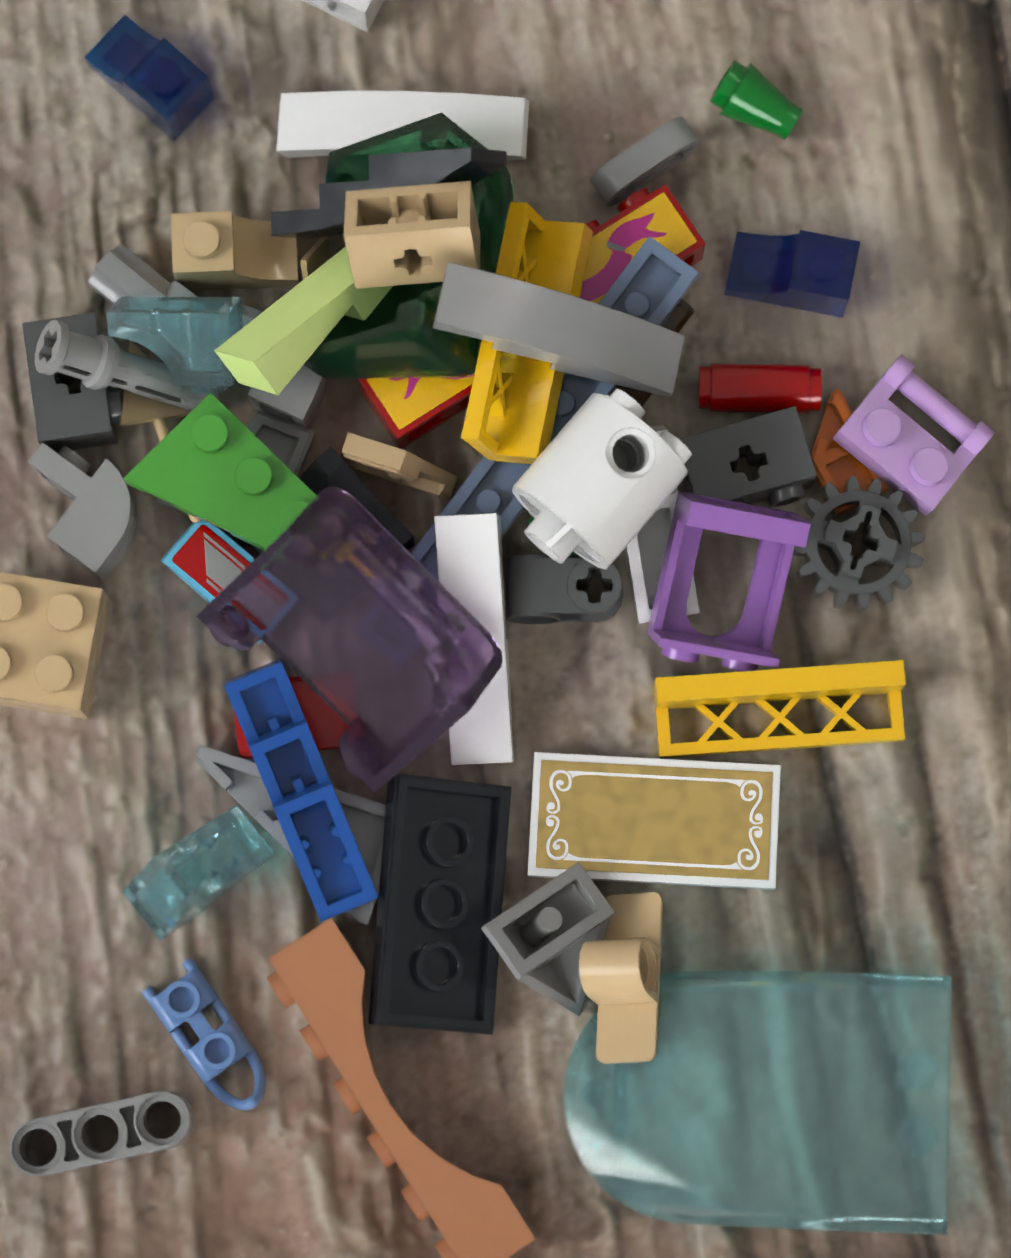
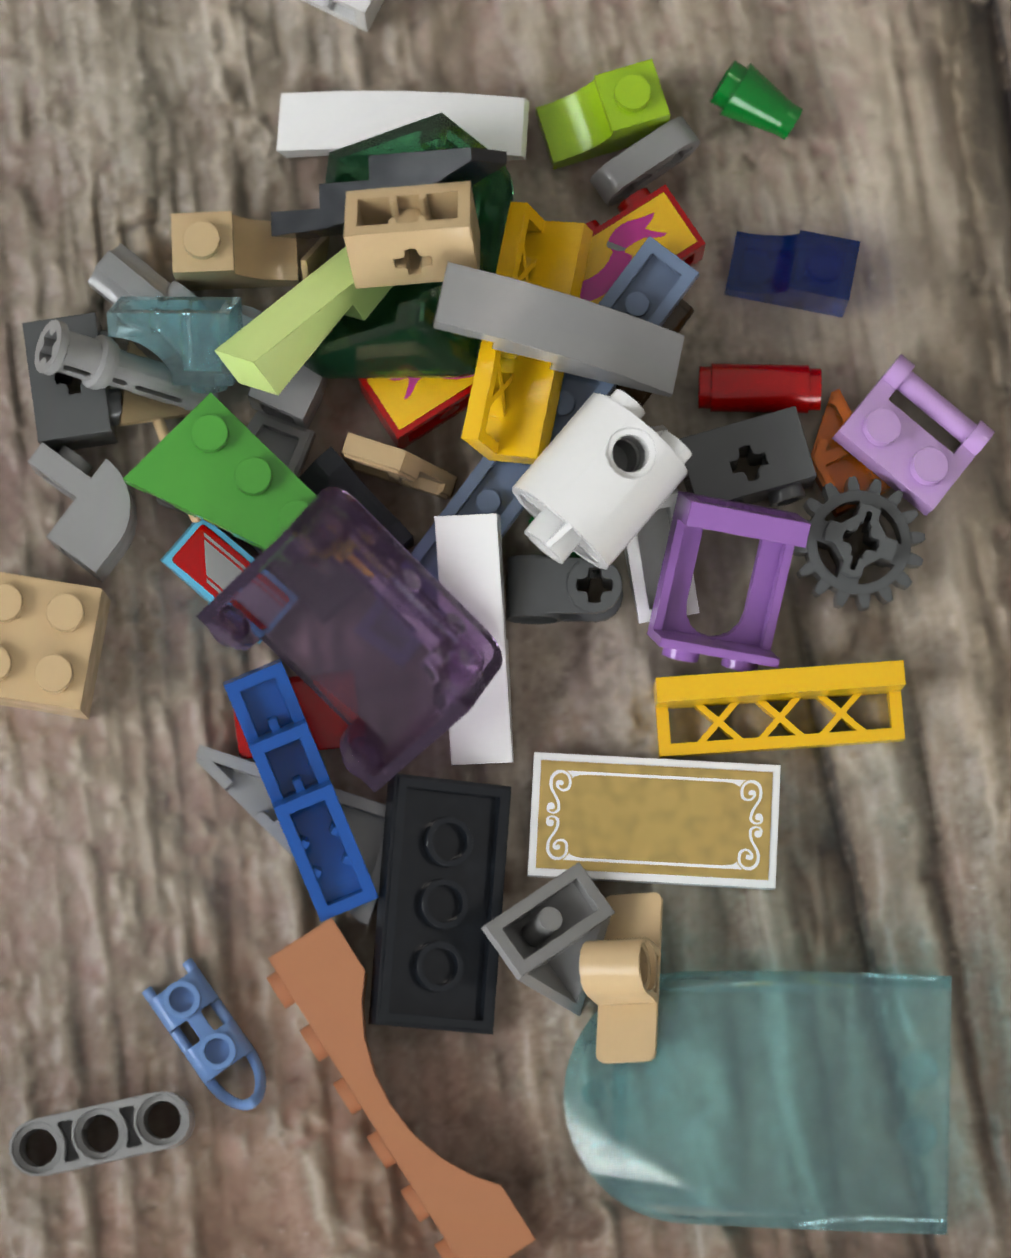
(152, 76): clear blue arch -> none
(197, 871): clear light blue arch -> none
(604, 115): none -> lime arch

